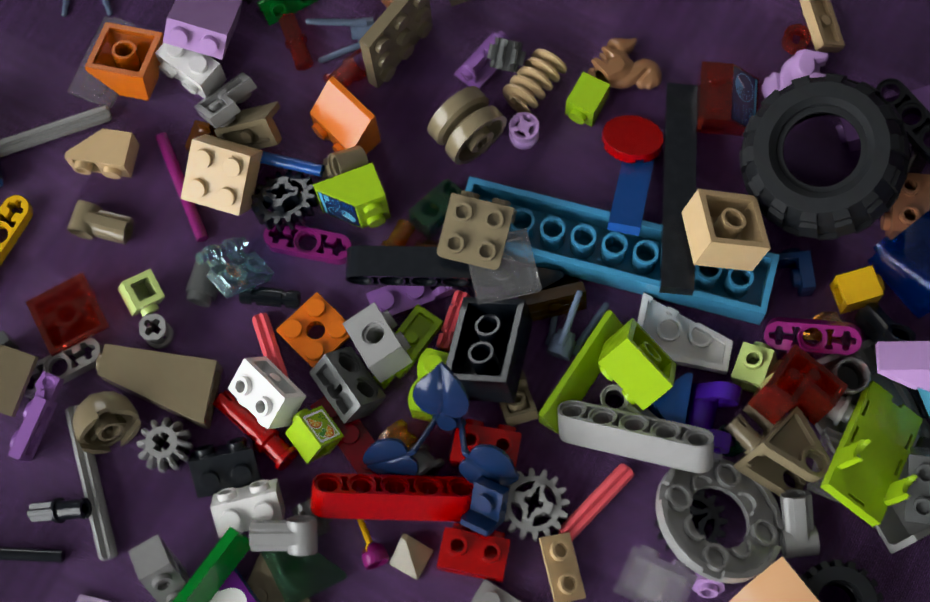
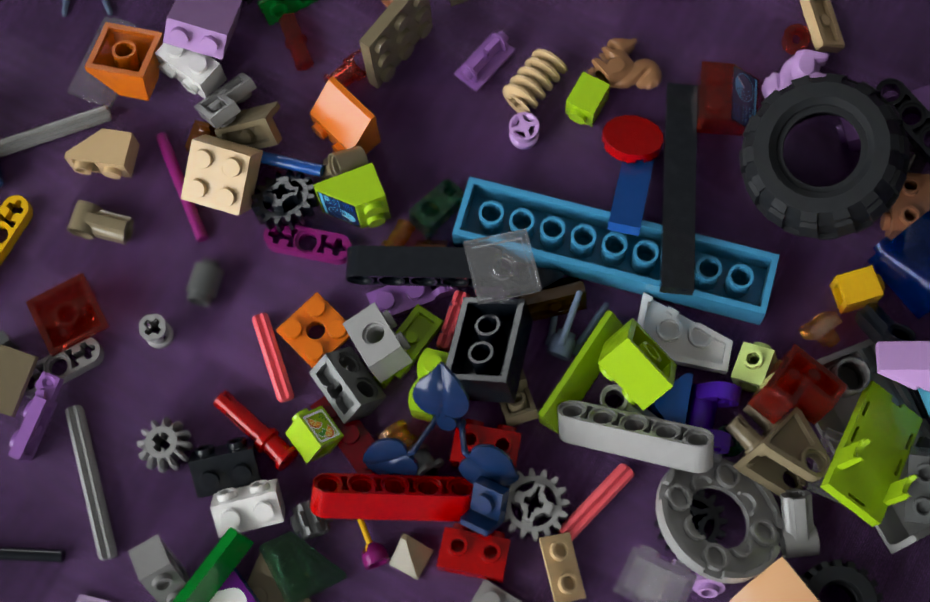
(59, 510): black axle -> none
(104, 421): dark tan cylinder -> none
(141, 293): yellowish green brick -> none
(167, 380): dark tan slope -> none
(239, 273): clear light blue plate -> none
(266, 392): white brick -> none
(271, 297): black axle -> none
(294, 535): light grey piece -> none
(358, 28): sand blue plant -> none
(466, 125): dark tan wheel -> none
(476, 230): dark tan bracket -> none
(506, 54): dark grey gear -> none
(725, 230): tan brick -> none
(802, 273): dark blue bracket -> none
(838, 330): magenta beam -> none
(841, 411): light grey plate -> none

